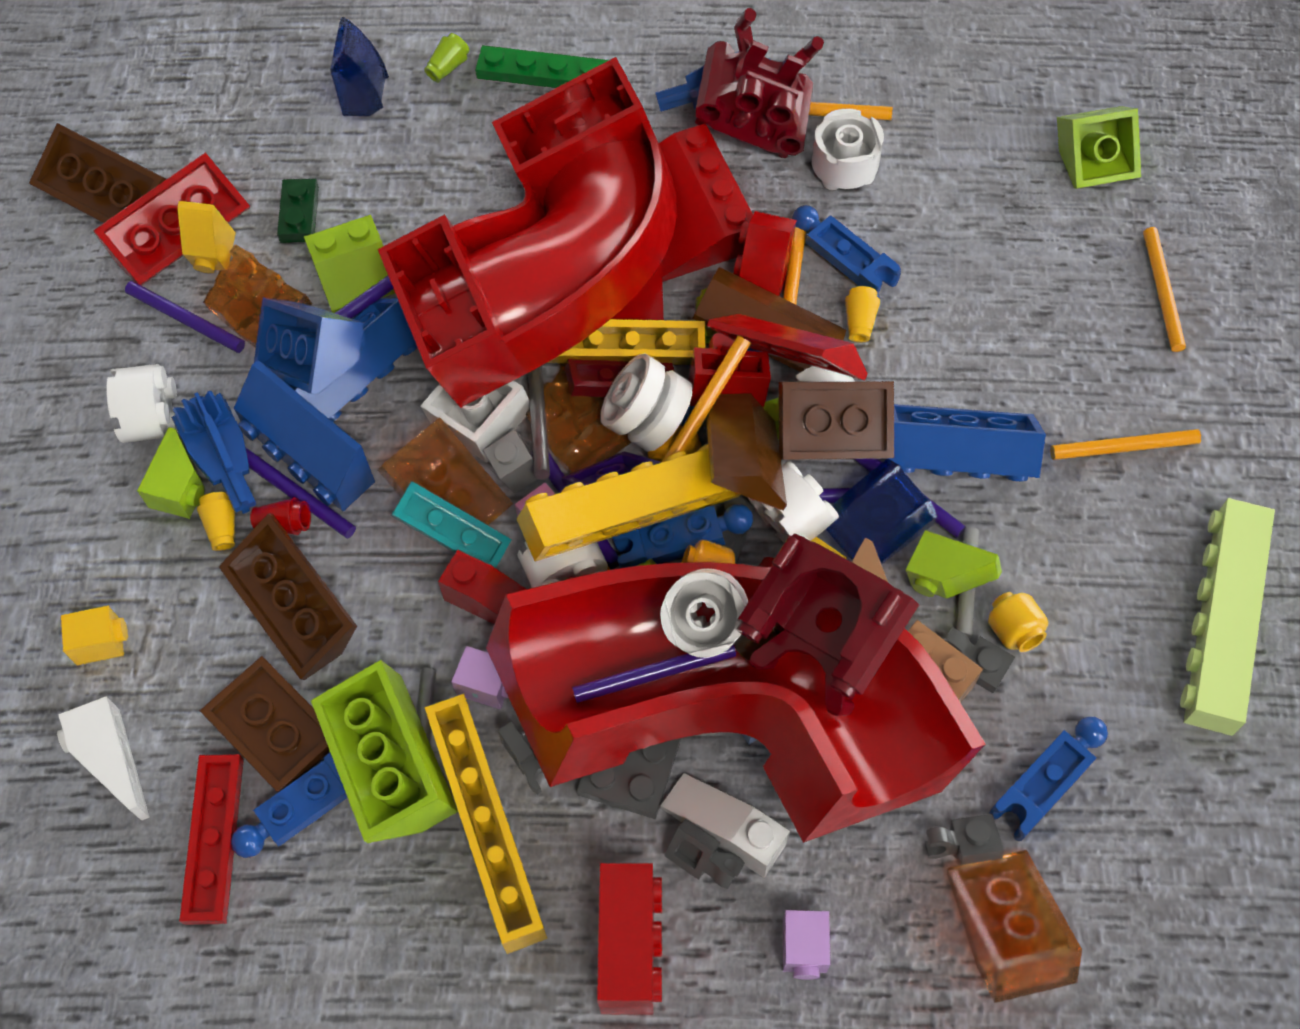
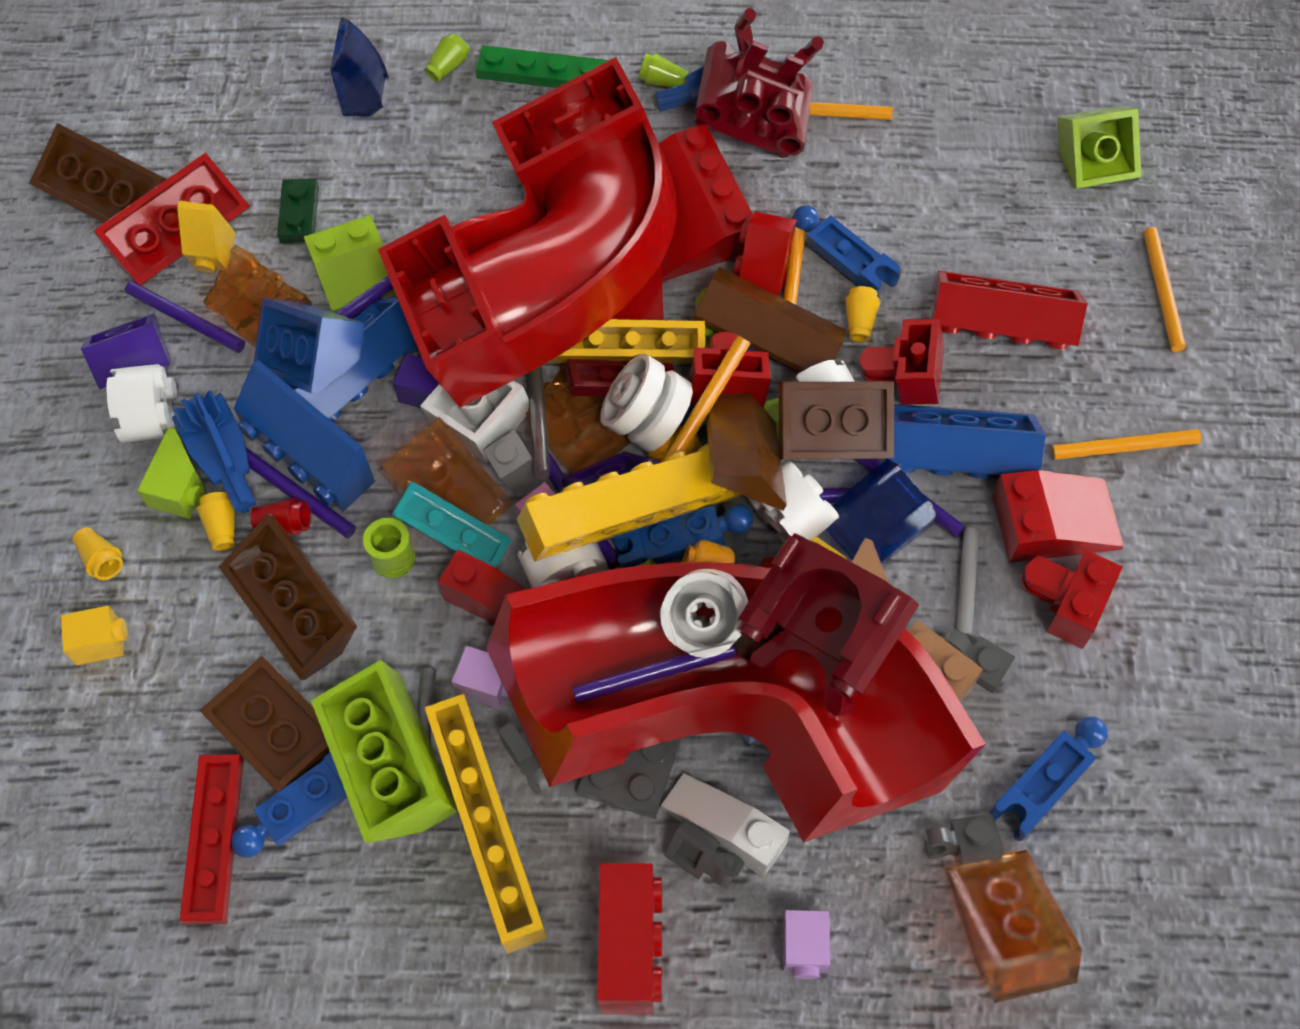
(97, 554): none -> yellow cone
(100, 743): white slope -> none
(125, 346): none -> dark purple slope
(389, 547): none -> lime piece
(413, 381): none -> dark purple brick
(661, 72): none -> lime cone
(793, 344): red slope -> none
(847, 149): white brick -> none
(912, 361): none -> red brick
(949, 566): lime slope -> none
(1009, 309): none -> red slope
(1018, 621): yellow head -> none
(1054, 515): none -> red slope
(1075, 595): none -> red brick
(1228, 618): yellowish green brick -> none

